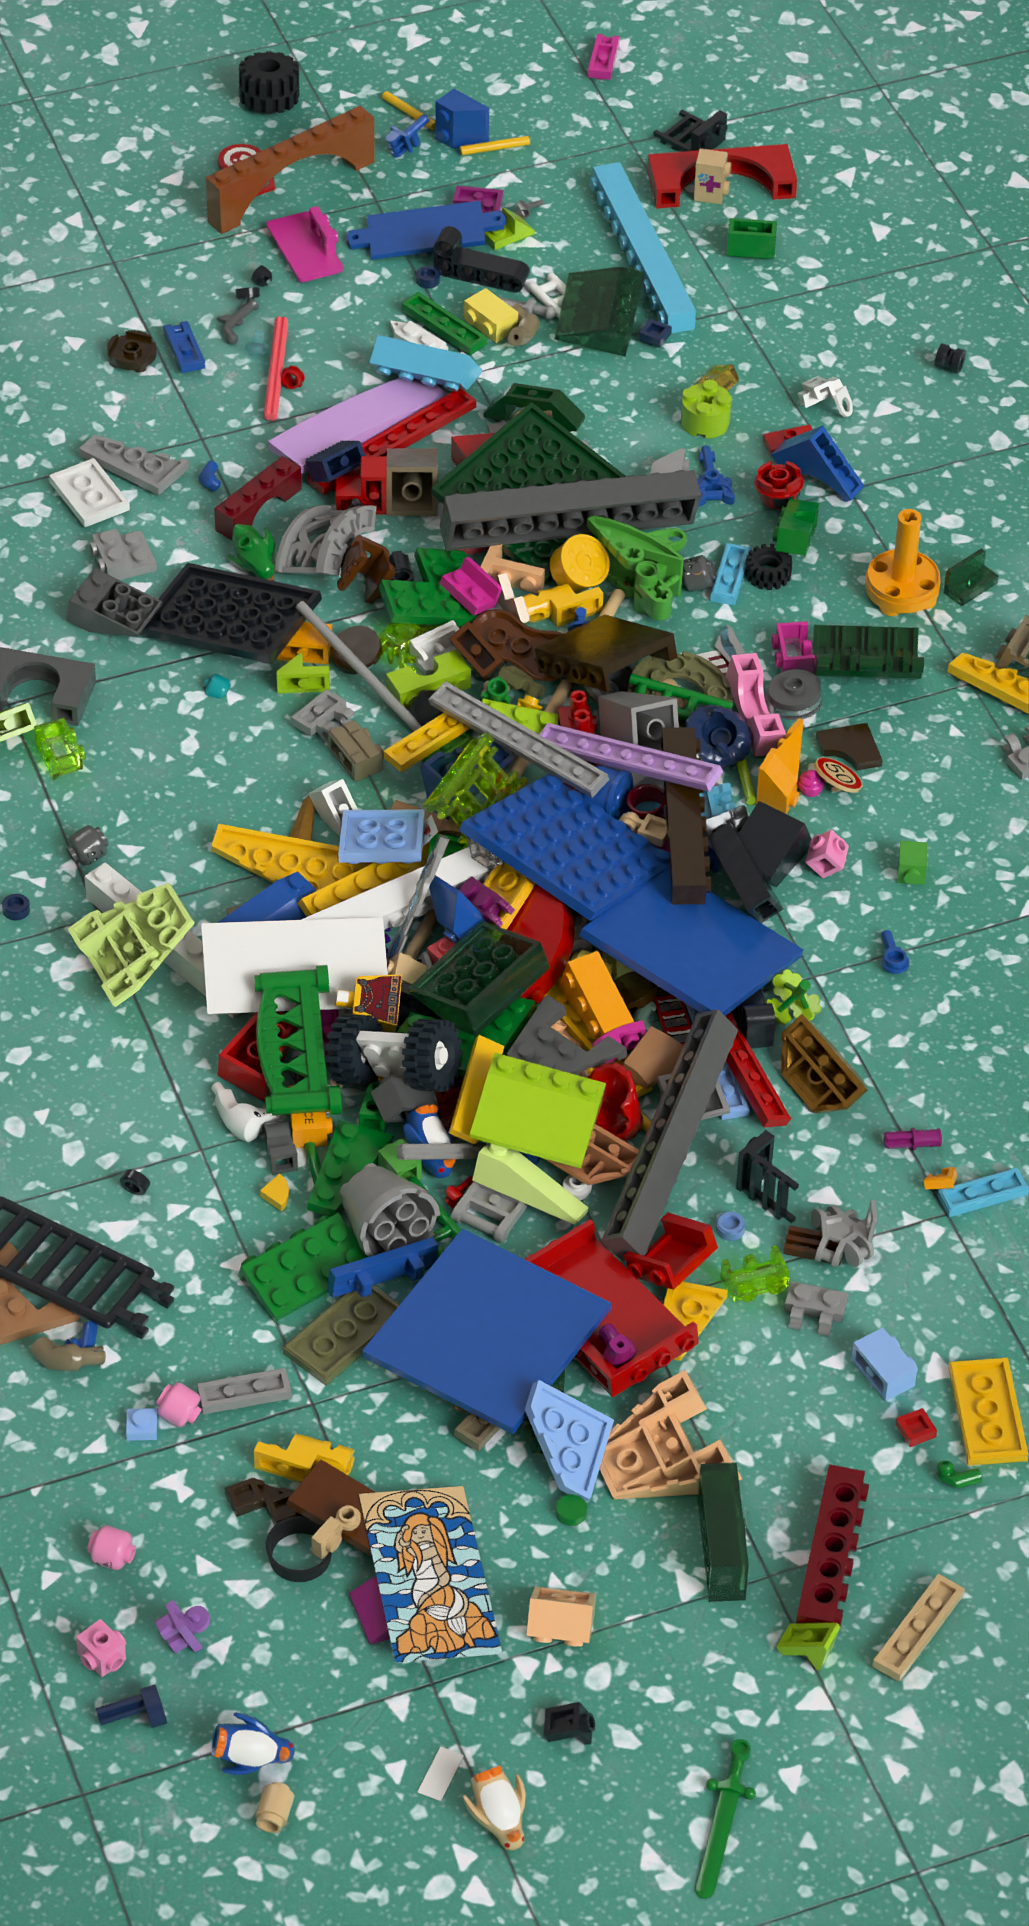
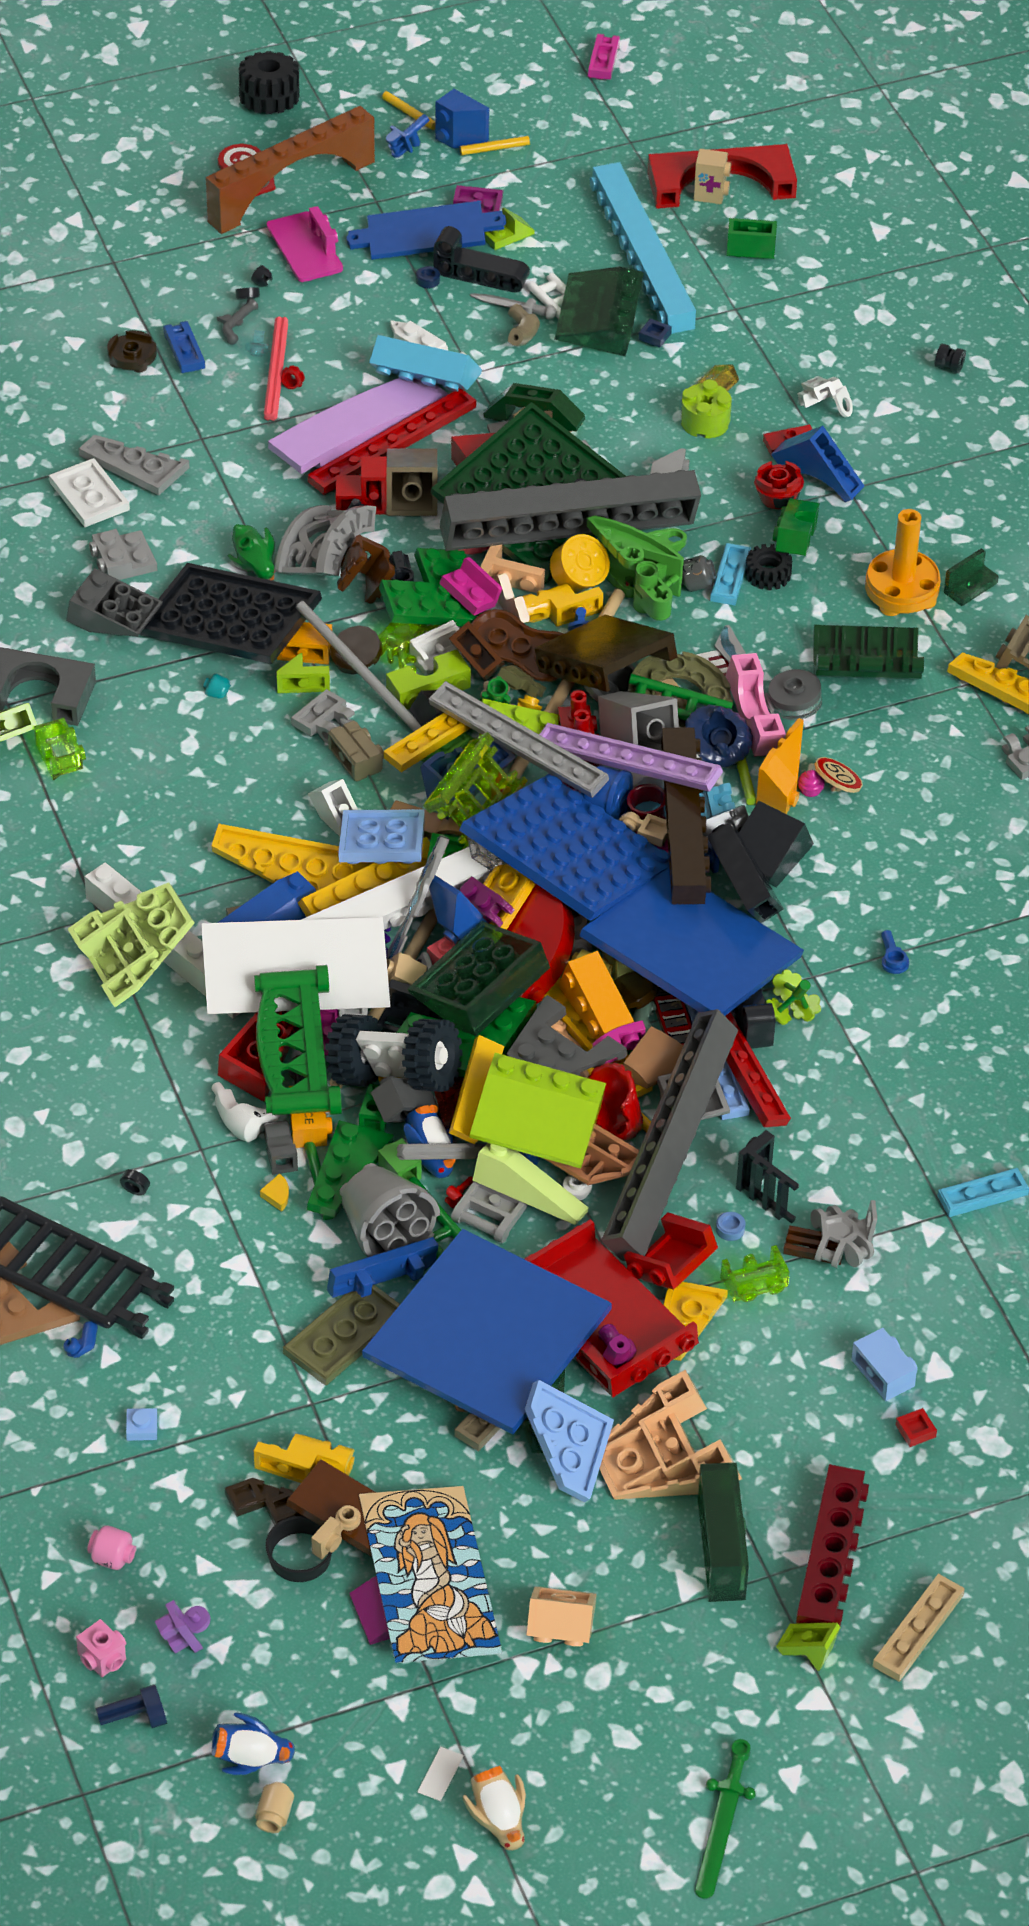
(16, 907): dark blue tile -> none
(66, 1357): dark tan arm -> none
(87, 845): dark grey head -> none
(179, 1404): bright pink head -> none
(208, 478): blue arm -> none
(244, 1391): light grey plate -> none
(278, 480): dark red arch -> none
(299, 1268): green bracket -> none
(304, 822): pearl gold bar -> none
(335, 461): dark blue brick -> none
(374, 997): torso -> none
(429, 829): white sticker -> none
(444, 323): green plate -> none
(490, 315): light yellow brick -> none
(525, 209): flat silver hand -> none
(568, 1722): black bracket -> none
(571, 1510): green tile -> none
(703, 133): black plate -> none
(712, 484): blue piece -> none
(793, 647): dark pink window -> none
(816, 1302): light grey plate -> none
(818, 1069): pearl gold wedge -> none
(827, 853): bright pink brick -> none
(851, 743): dark brown tile -> none
(912, 862): bright green brick -> none
(913, 1139): magenta axle -> none
(941, 1181): light orange tile -> none
(957, 1479): green arm -> none
(988, 1411): yellow tile -> none

